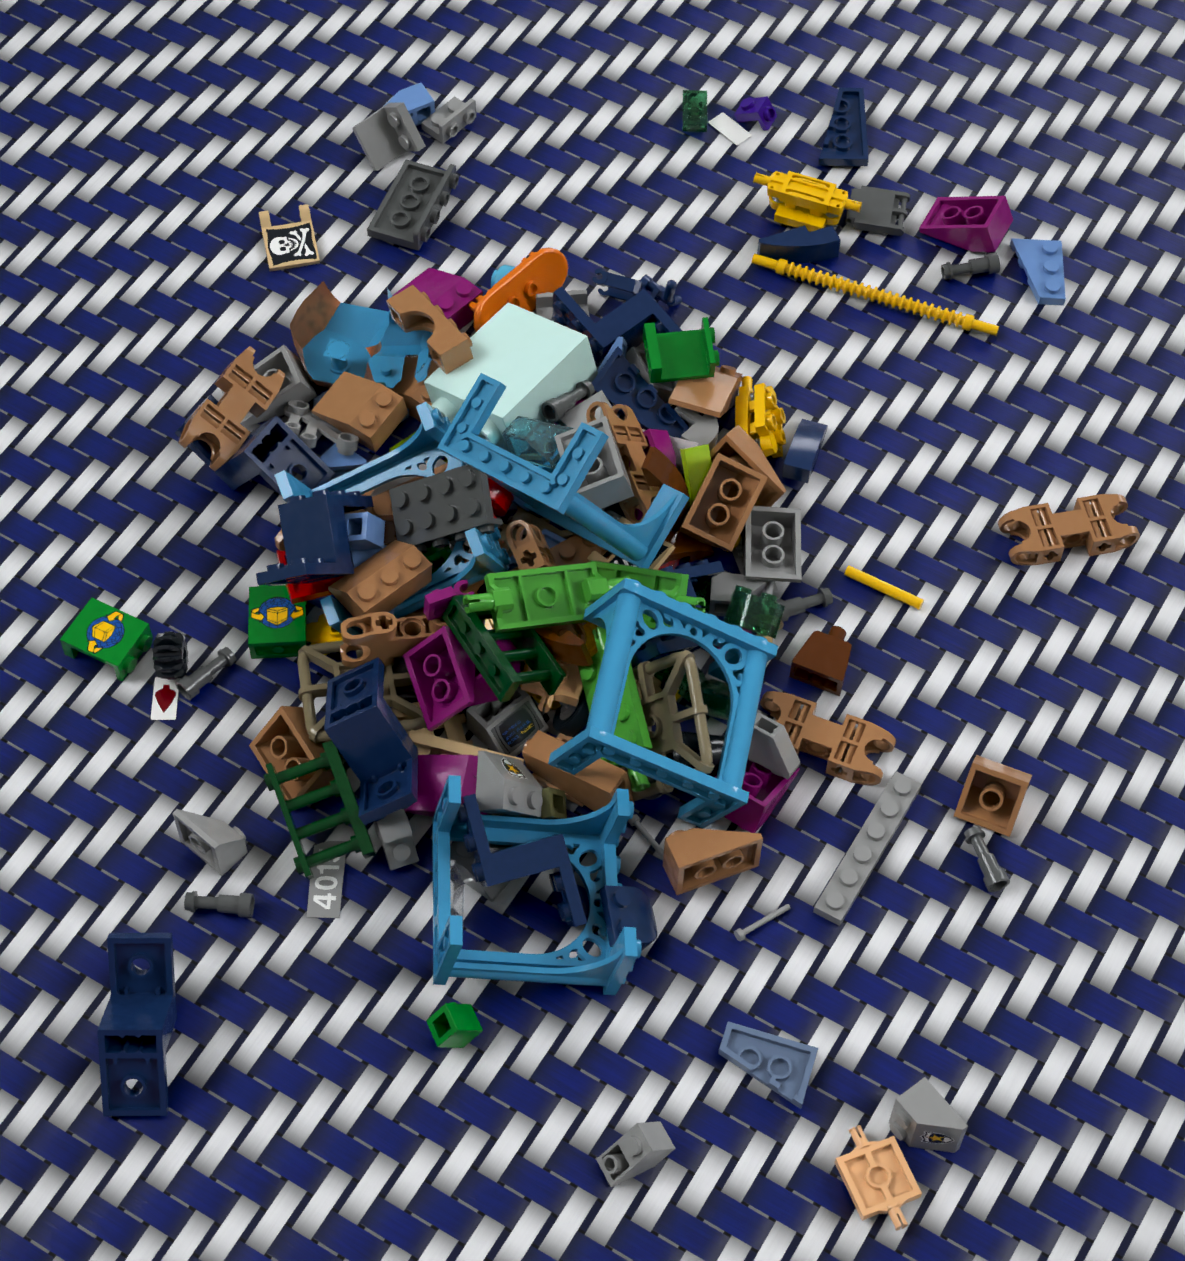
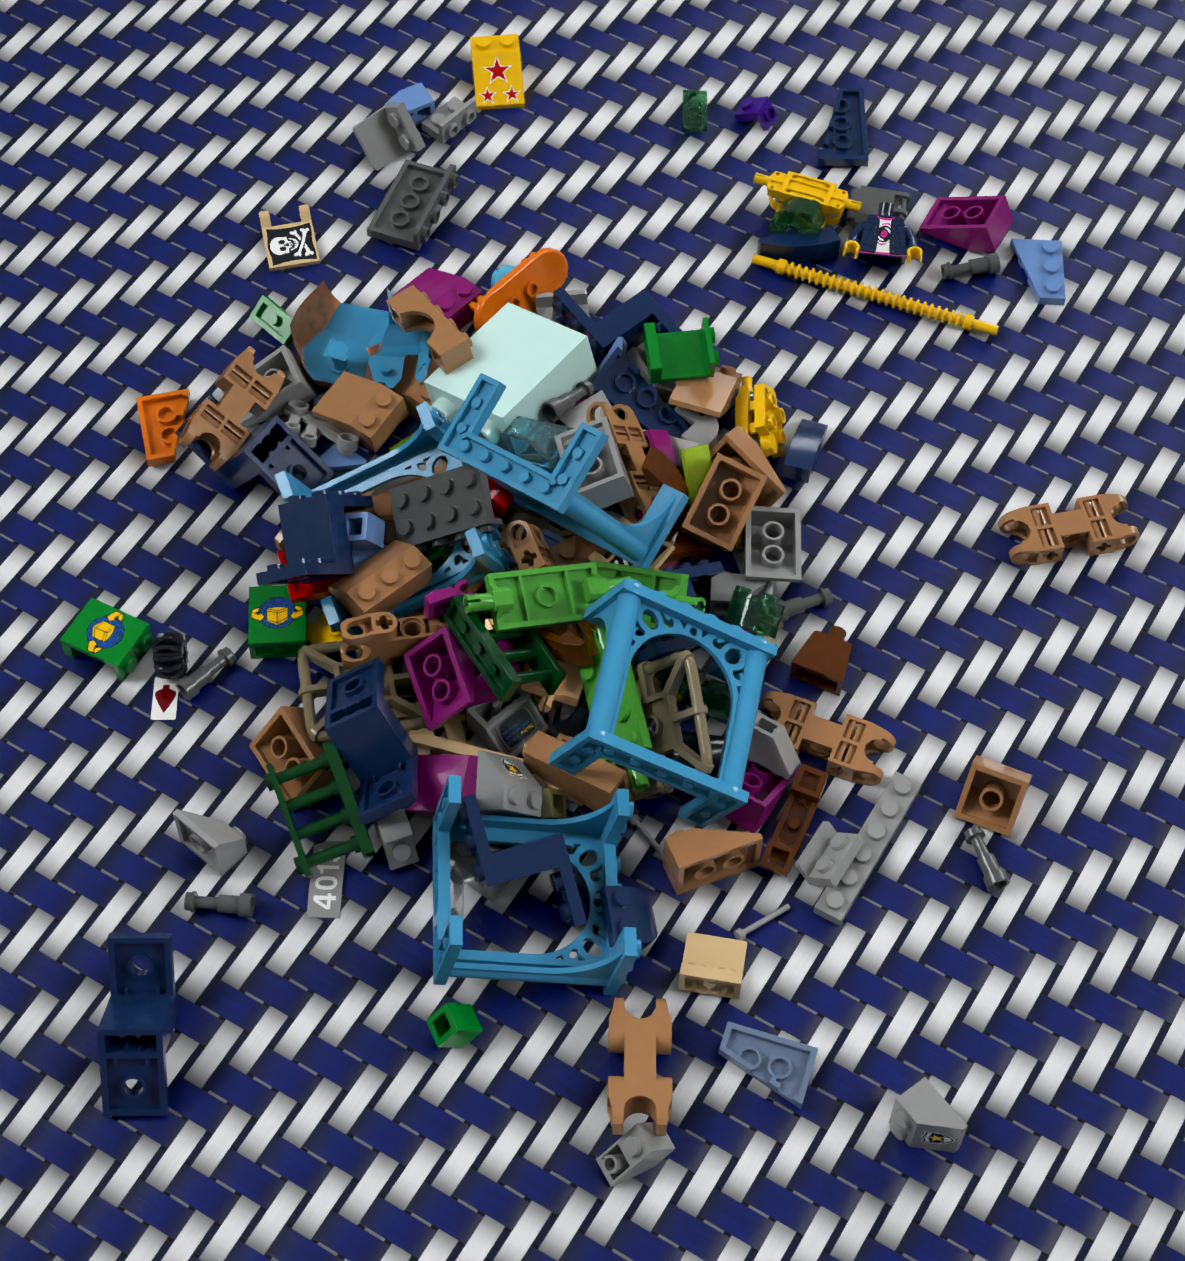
(159, 419): none -> orange wing
(273, 320): none -> plate
(497, 72): none -> yellow slope
(625, 288): dark blue piece -> none
(639, 1087): none -> medium nougat piece
(712, 965): none -> tan bracket
(730, 128): white sticker -> none
(794, 820): none -> reddish brown slope
(798, 213): none -> clear green cylinder
(828, 855): none -> light grey bracket
(878, 1178): light nougat plate -> none
(883, 239): none -> torso
(884, 587): yellow bar -> none

